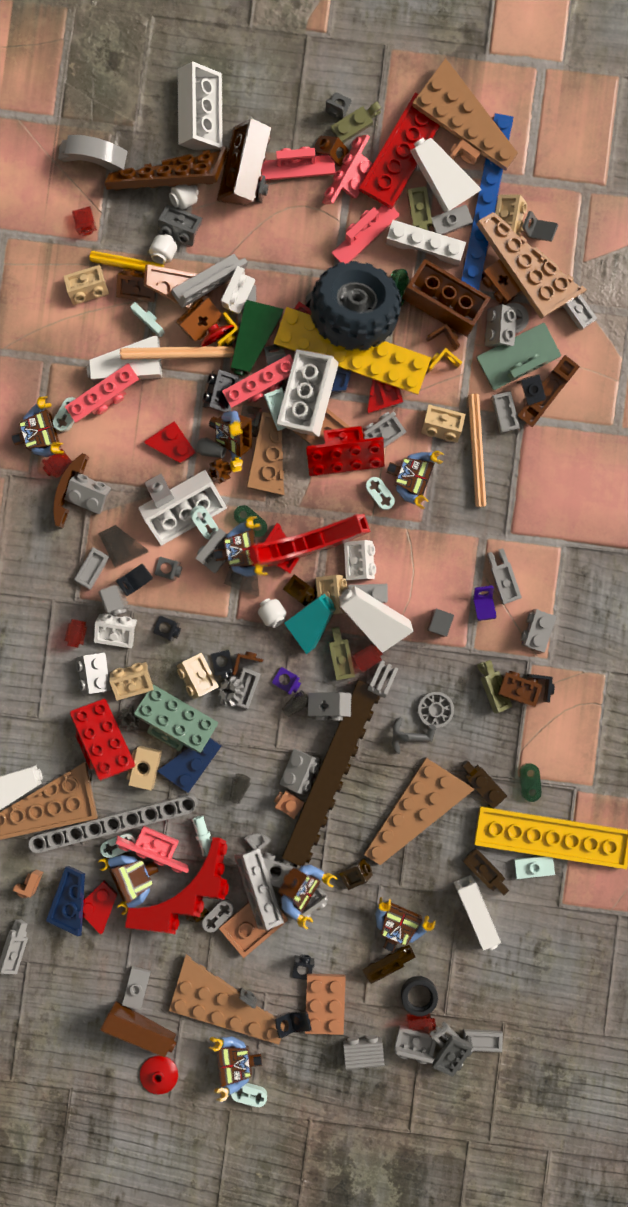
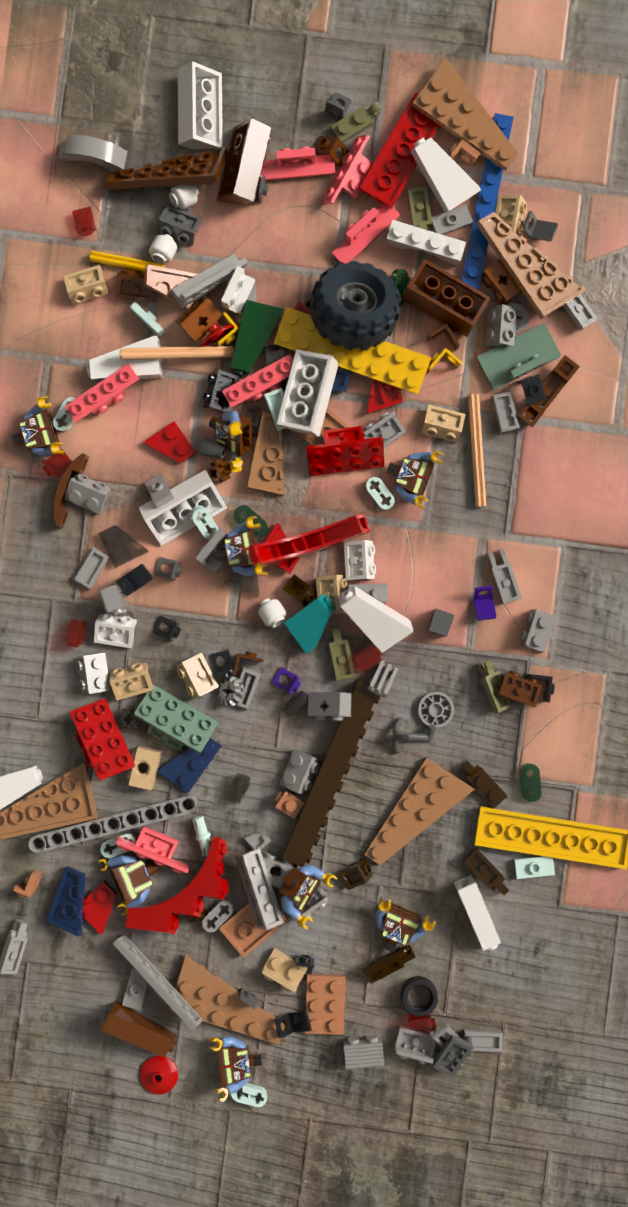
(158, 982): none -> light grey tile
(283, 970): none -> tan bracket

